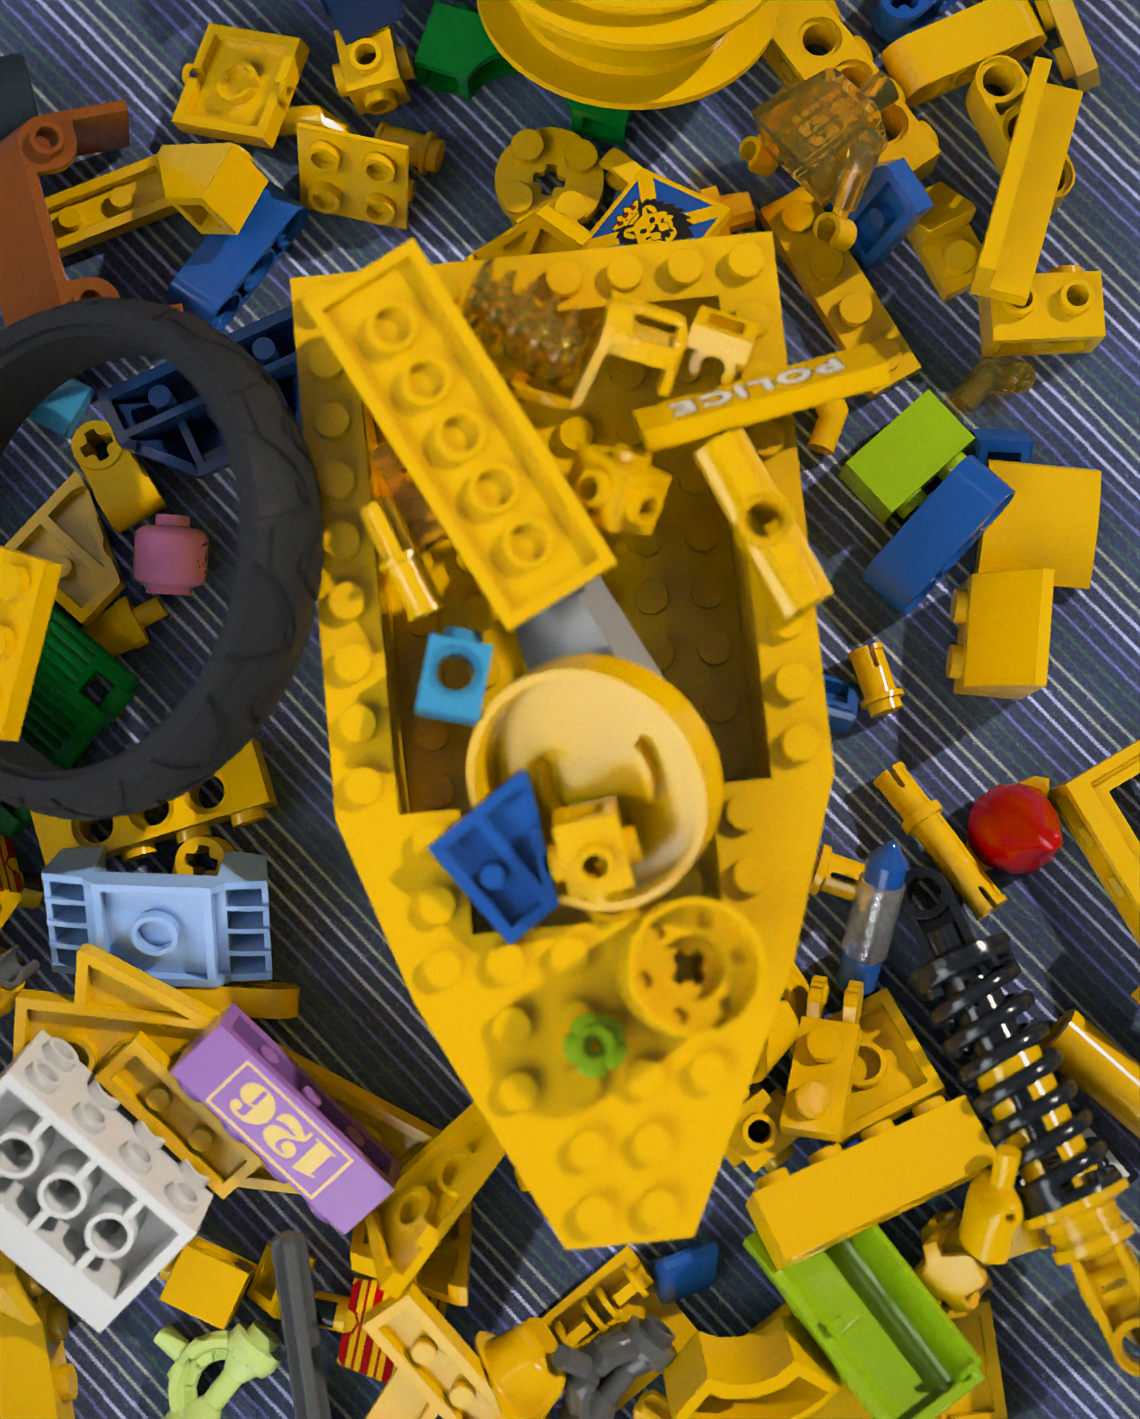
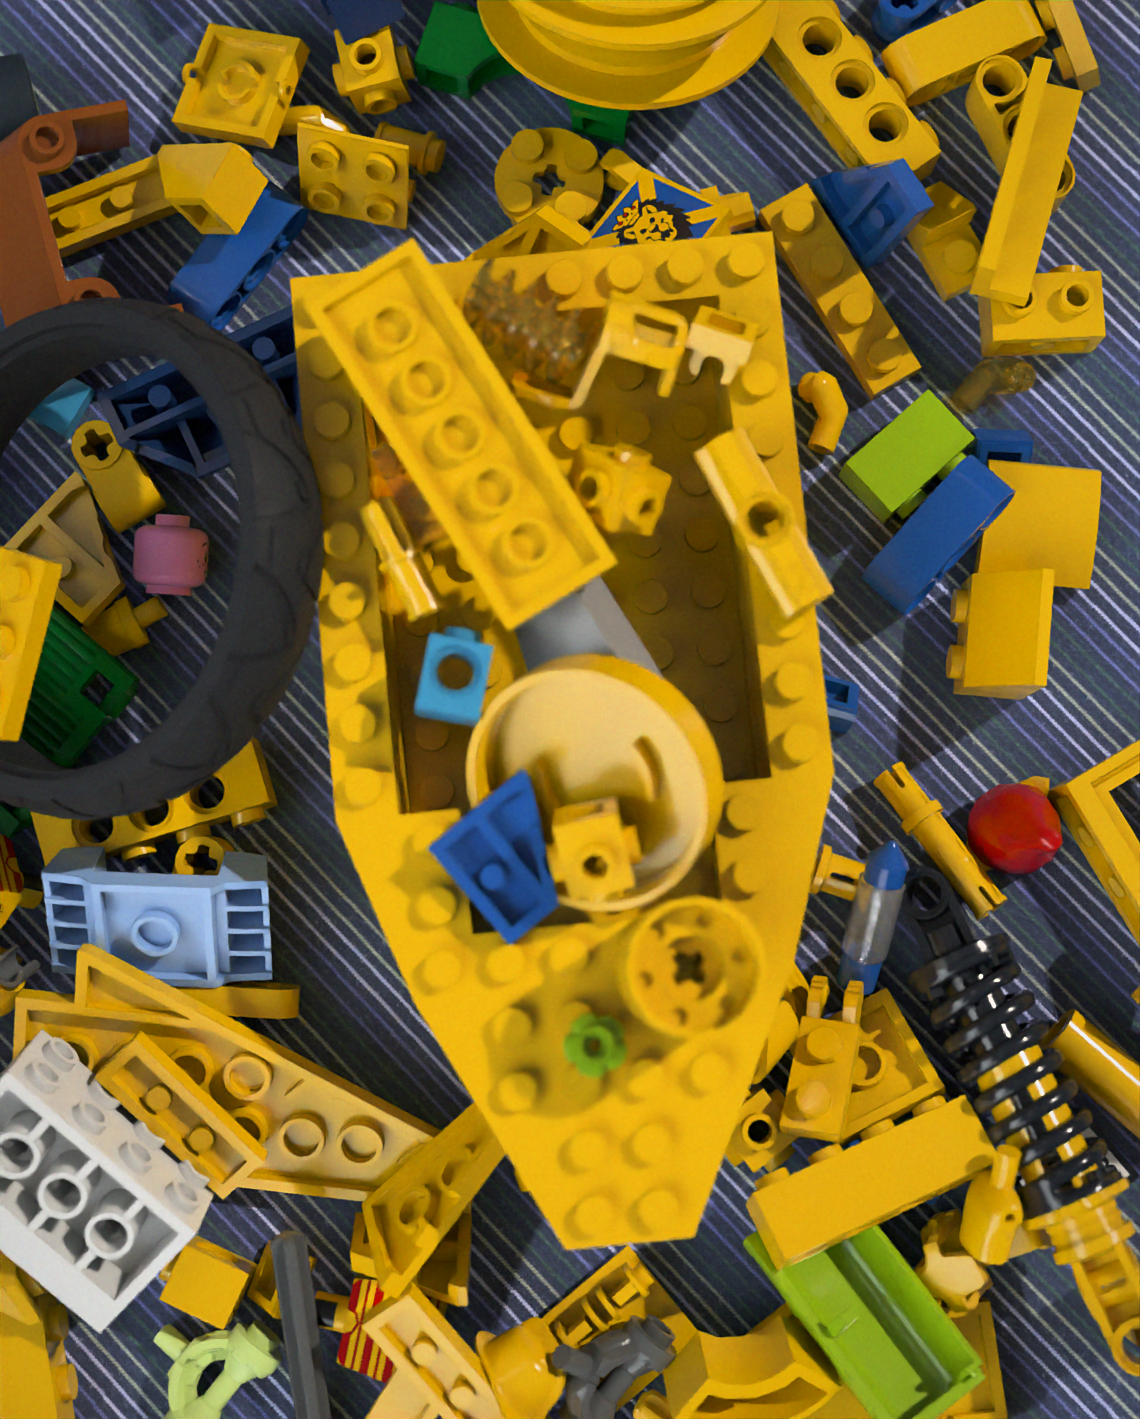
(287, 1119): medium lavender brick -> none
(684, 1271): blue slope -> none
(760, 397): yellow tile -> none
(827, 140): clear yellow torso -> none
(875, 680): yellow pin -> none

